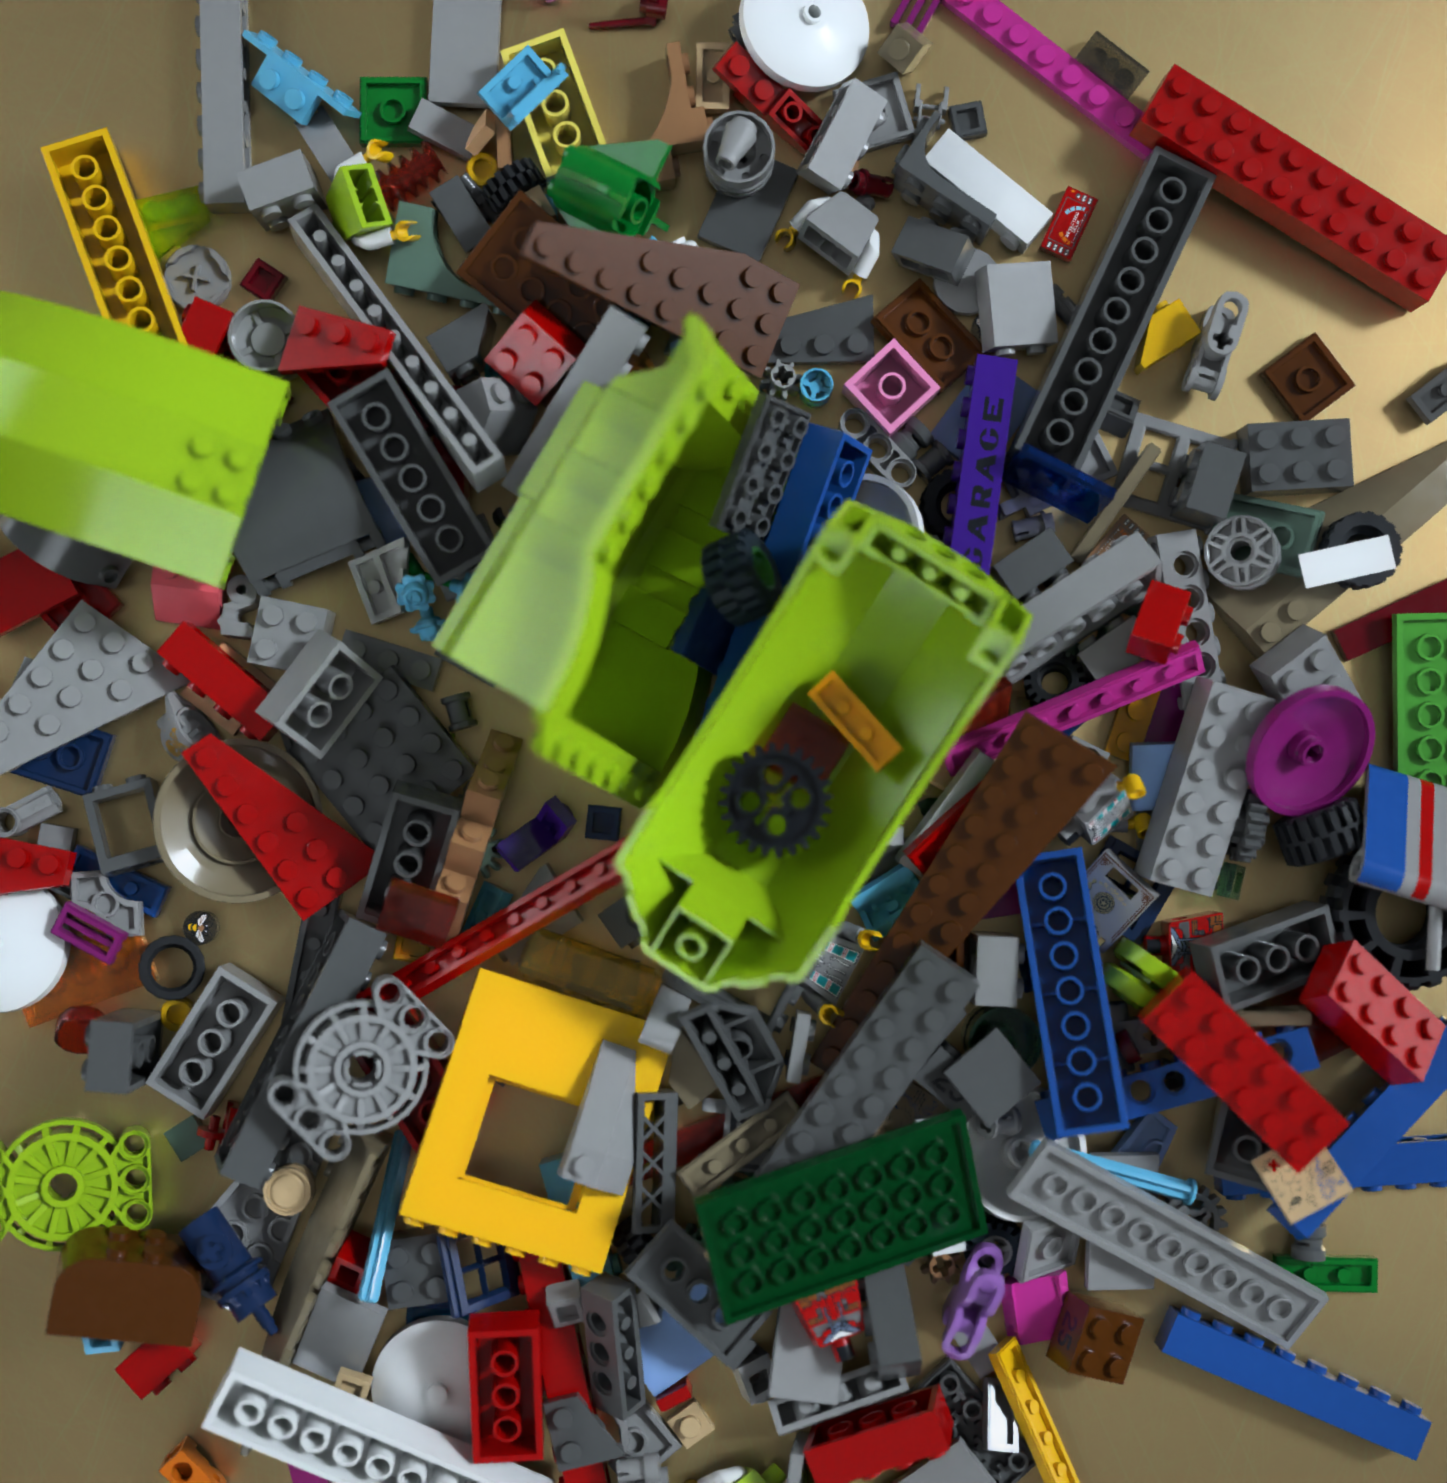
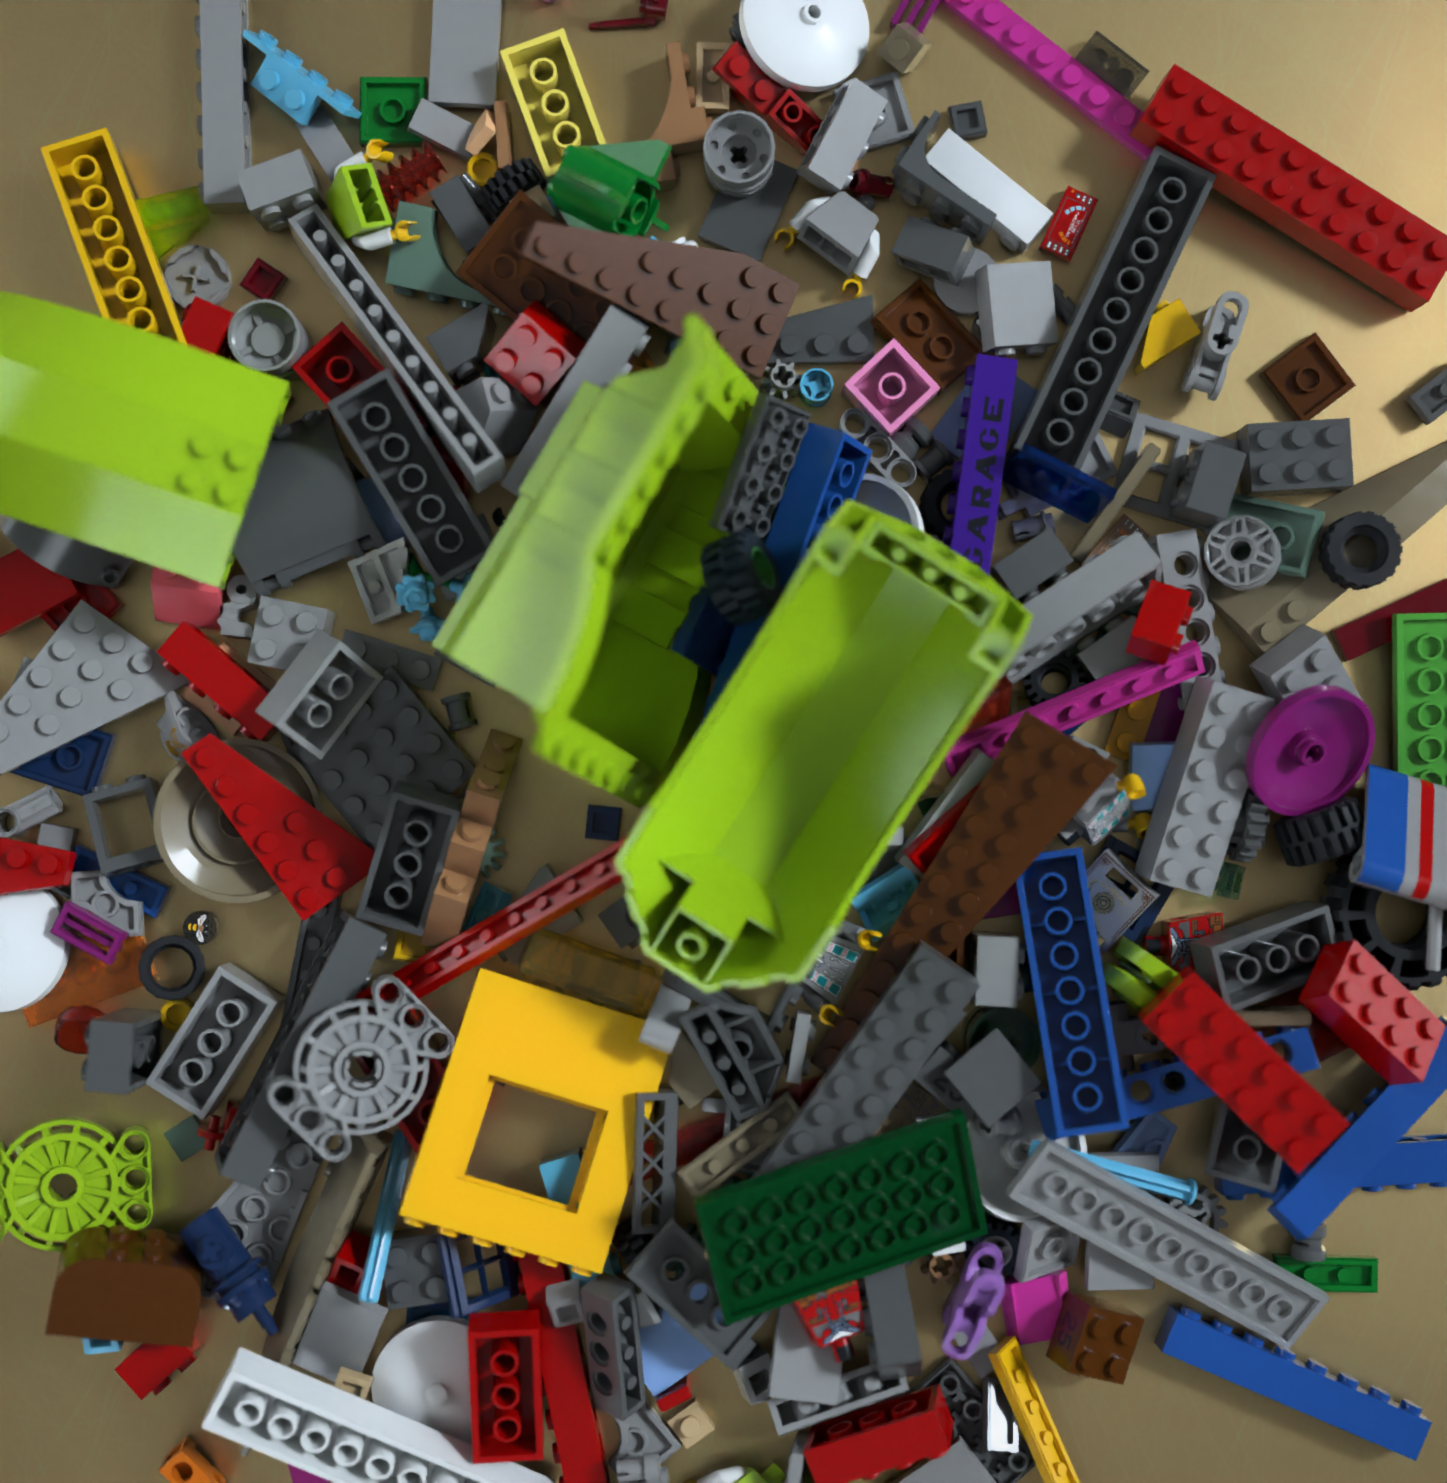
(289, 1189): tan wheel -> none
(333, 342): red wing -> none
(417, 913): clear red tile -> none
(520, 87): medium azure plate -> none
(537, 835): dark purple bracket -> none
(578, 1434): dark grey wing -> none
(604, 1129): light grey wedge -> none
(736, 141): light grey cone -> none
(752, 778): black gear -> none
(813, 735): clear red tile -> none
(855, 721): light orange plate -> none
(918, 106): light grey piece -> none
(1127, 1047): dark red tile -> none
(1305, 1192): tan tile -> none
(1347, 561): white sticker -> none

